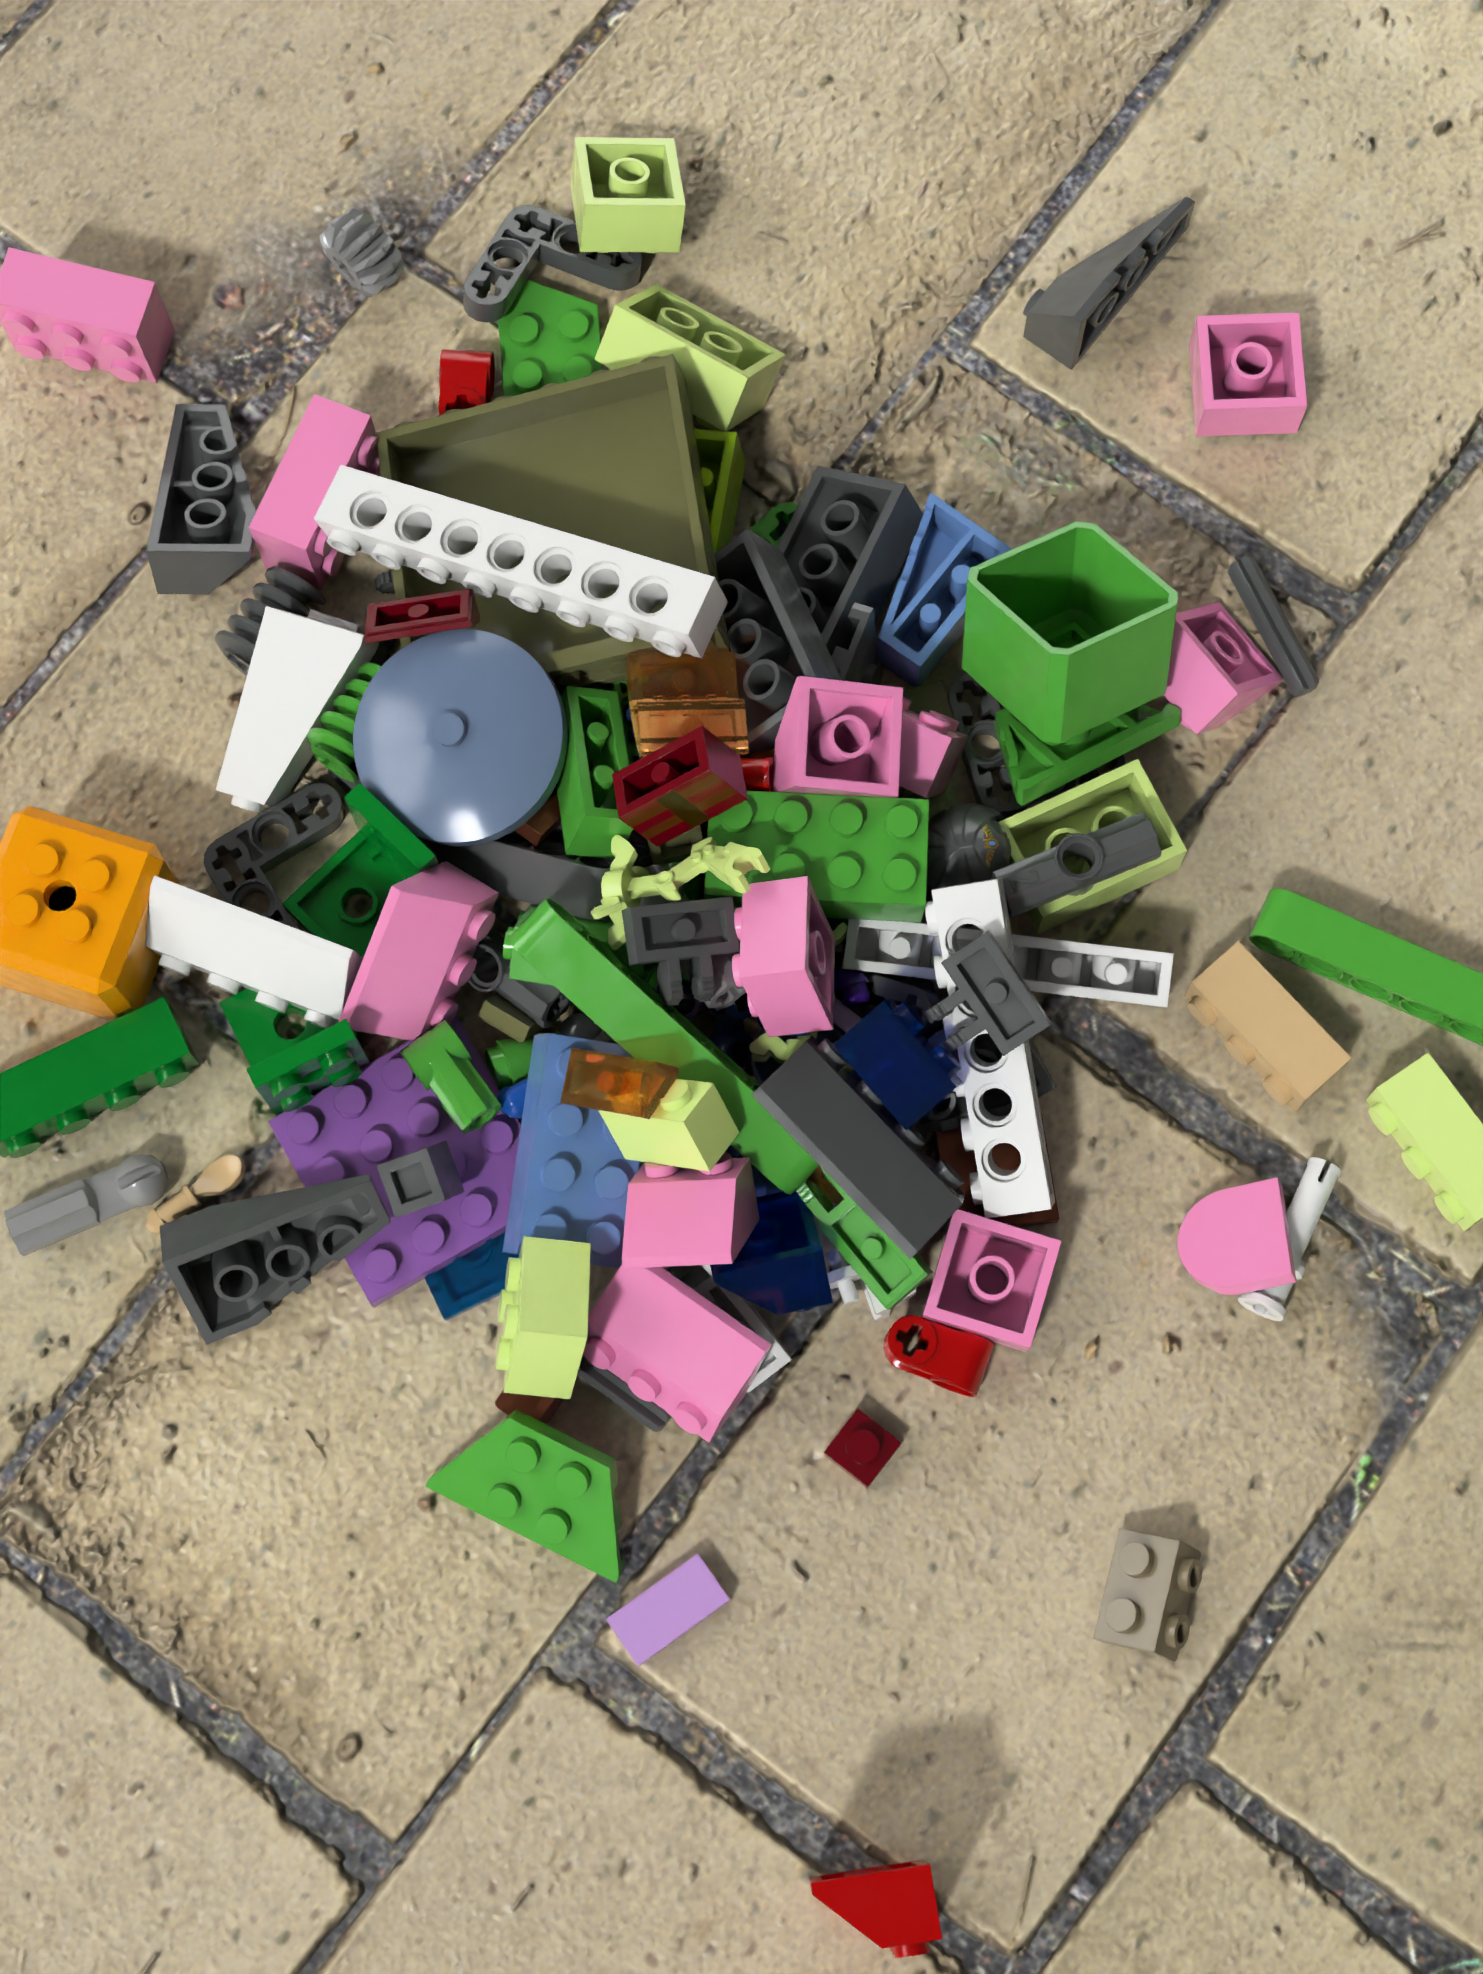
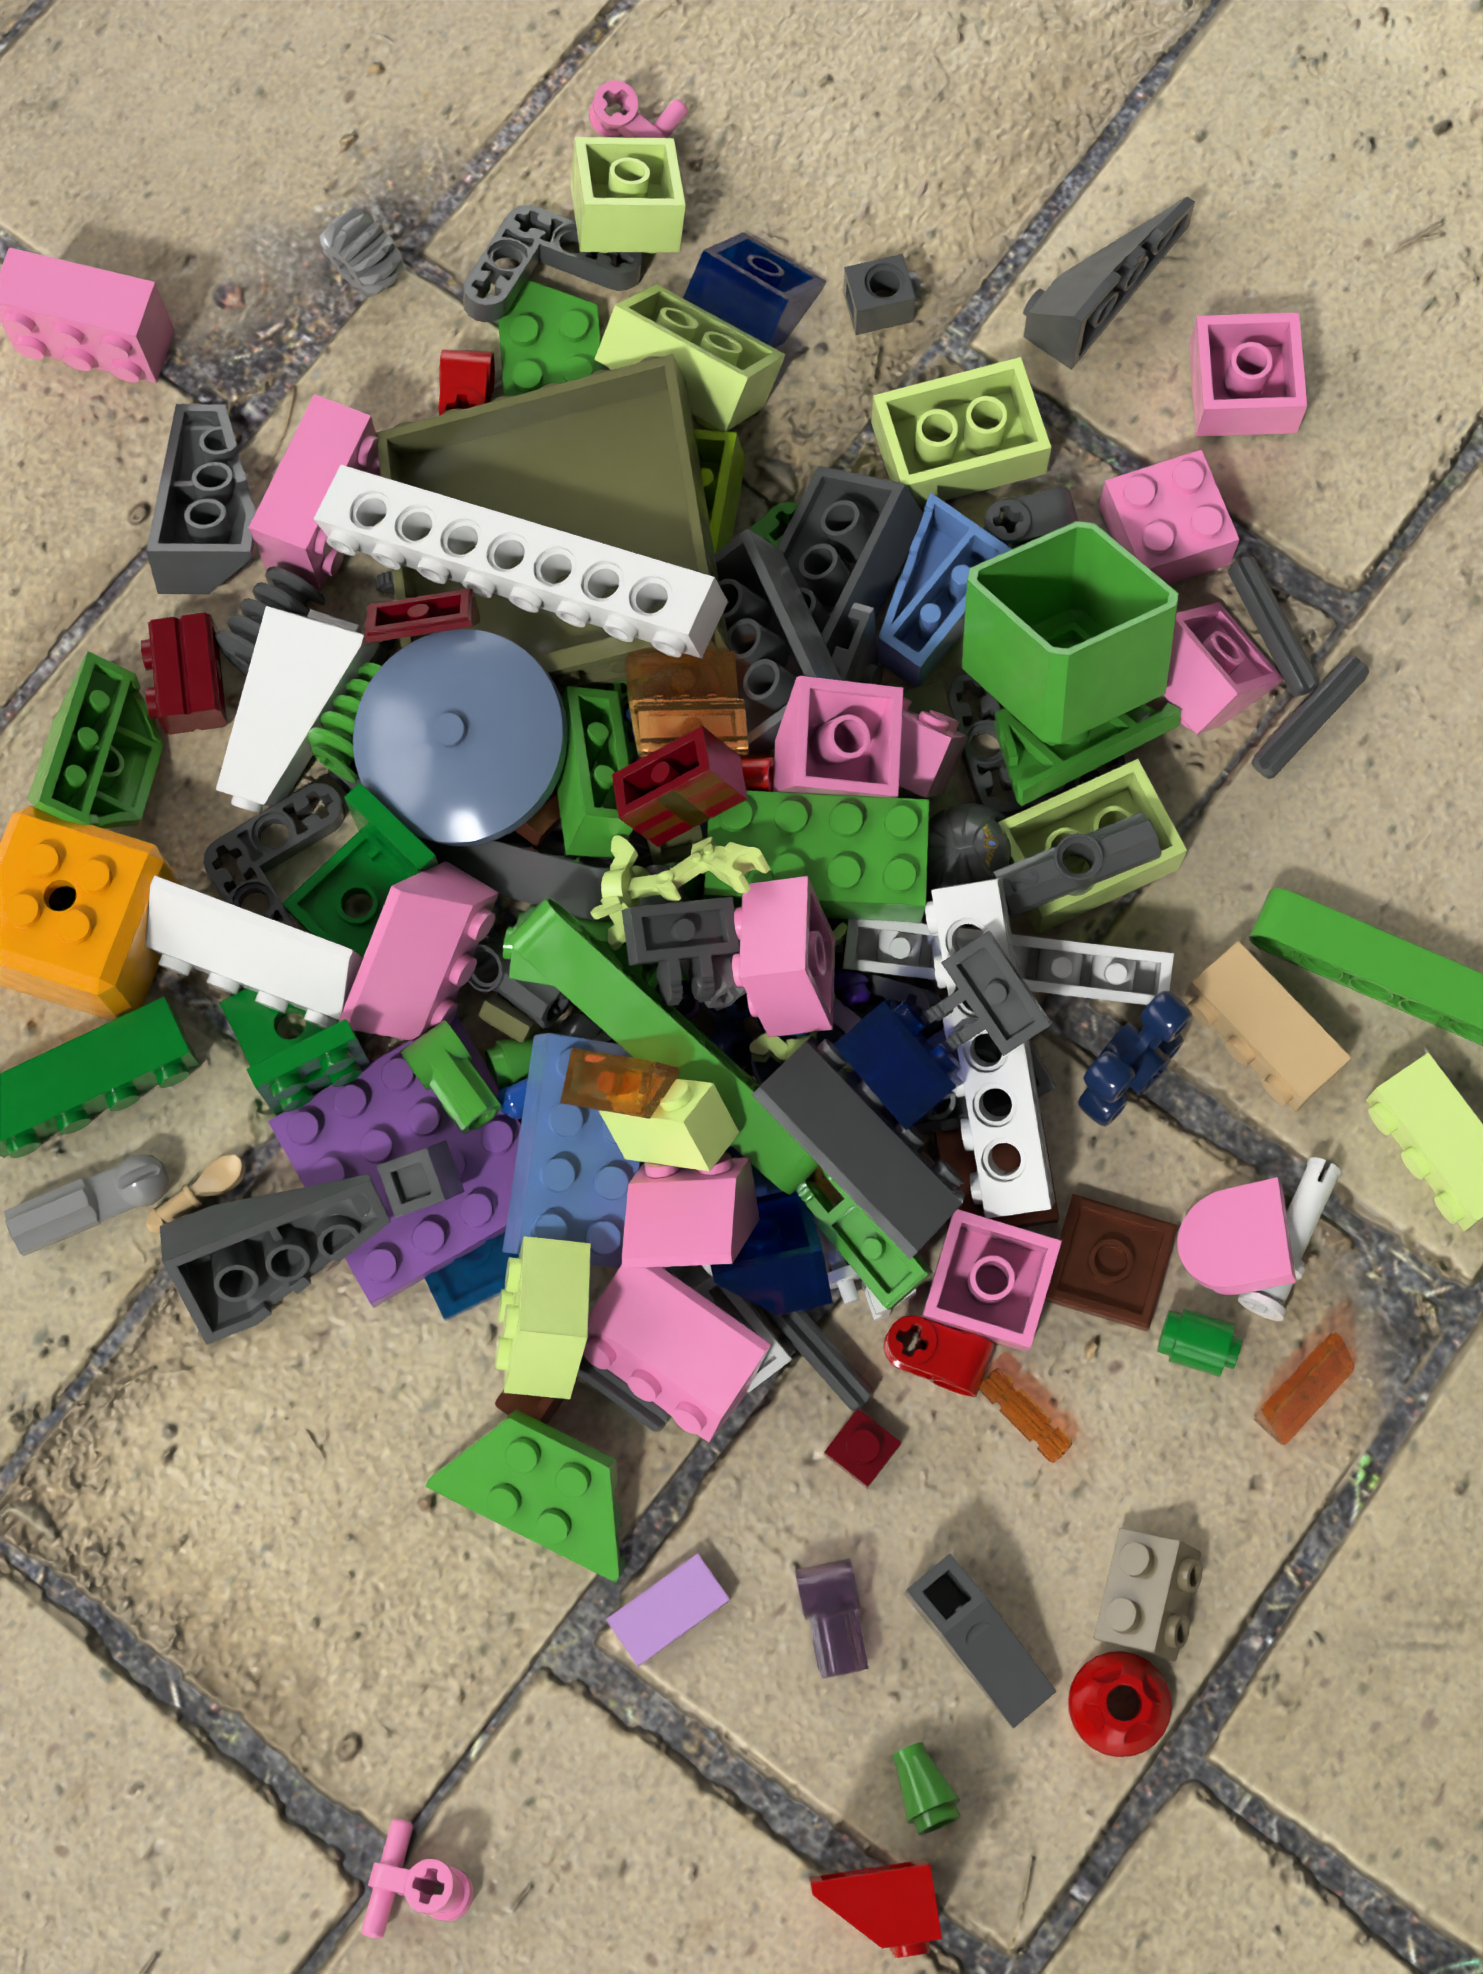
(99, 750): none -> bright green wedge
(185, 674): none -> dark red brick
(415, 1884): none -> bright pink piece
(629, 121): none -> bright pink piece
(753, 288): none -> clear blue slope
(824, 1357): none -> dark grey axle
(831, 1605): none -> clear purple piece
(873, 312): none -> dark grey brick
(924, 1790): none -> bright green cone
(962, 432): none -> yellowish green brick
(980, 1640): none -> dark grey slope
(1025, 1415): none -> clear orange axle
(1030, 516): none -> dark grey piece
(1089, 1704): none -> red piece
(1110, 1262): none -> copper tile
(1134, 1058): none -> dark blue gear
(1171, 517): none -> bright pink brick
(1199, 1342): none -> green brick
(1306, 1389): none -> clear orange slope
(1310, 717): none -> dark grey axle

